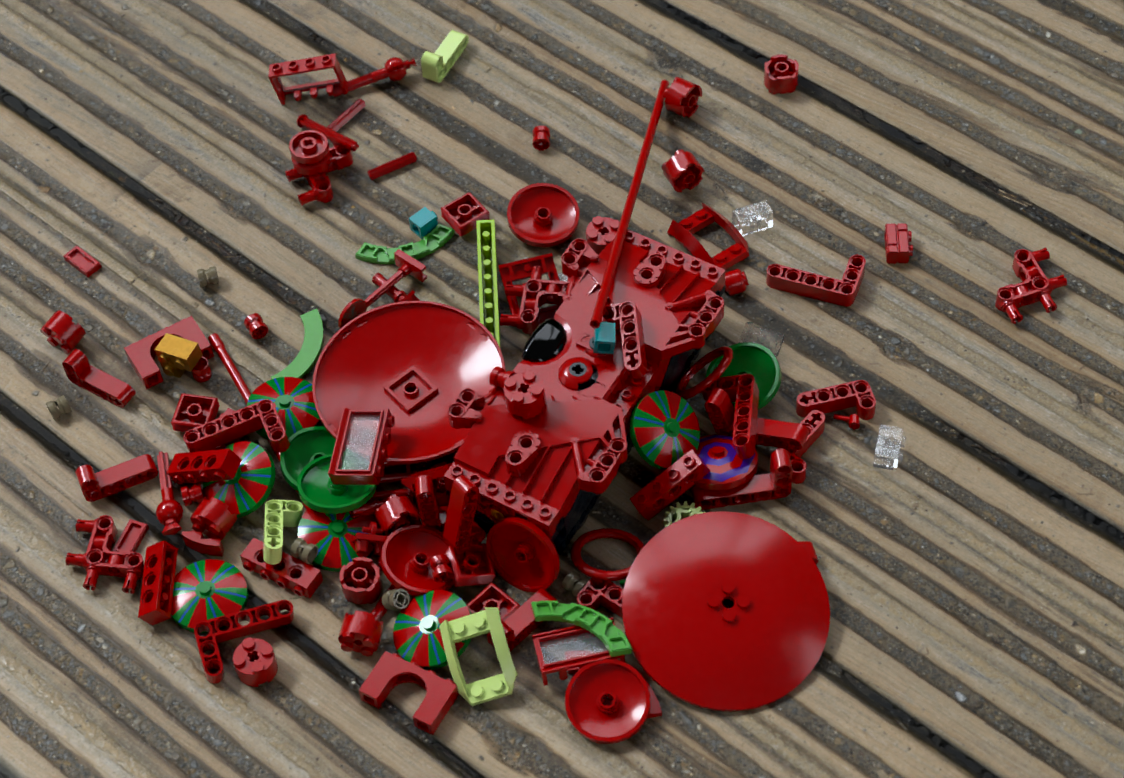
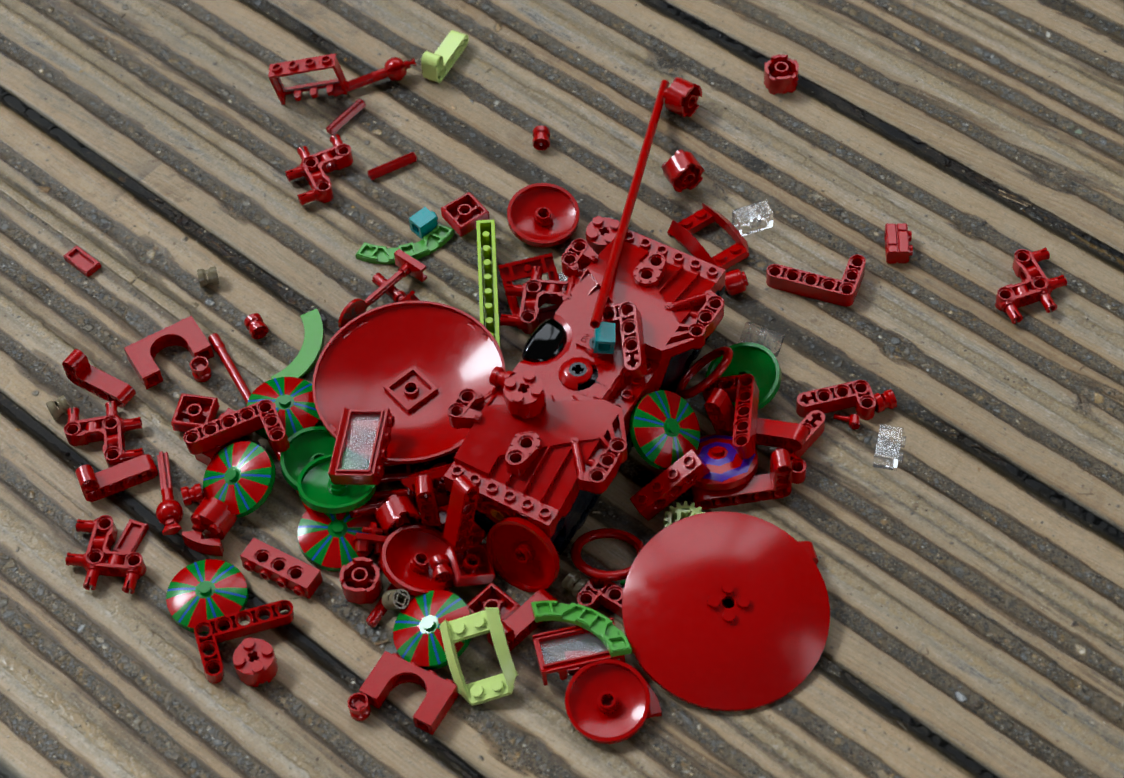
(63, 331): red brick -> none
(104, 428): none -> red pin
(158, 583): red brick -> none
(177, 355): pearl gold brick -> none
(204, 466): red brick -> none
(276, 516): yellowish green beam -> none
(303, 550): dark tan wheel -> none
(304, 122): red axle -> none
(310, 152): red wheel -> none
(359, 706): none -> red wheel
(360, 633): red brick -> none
(885, 400): none -> red wheel

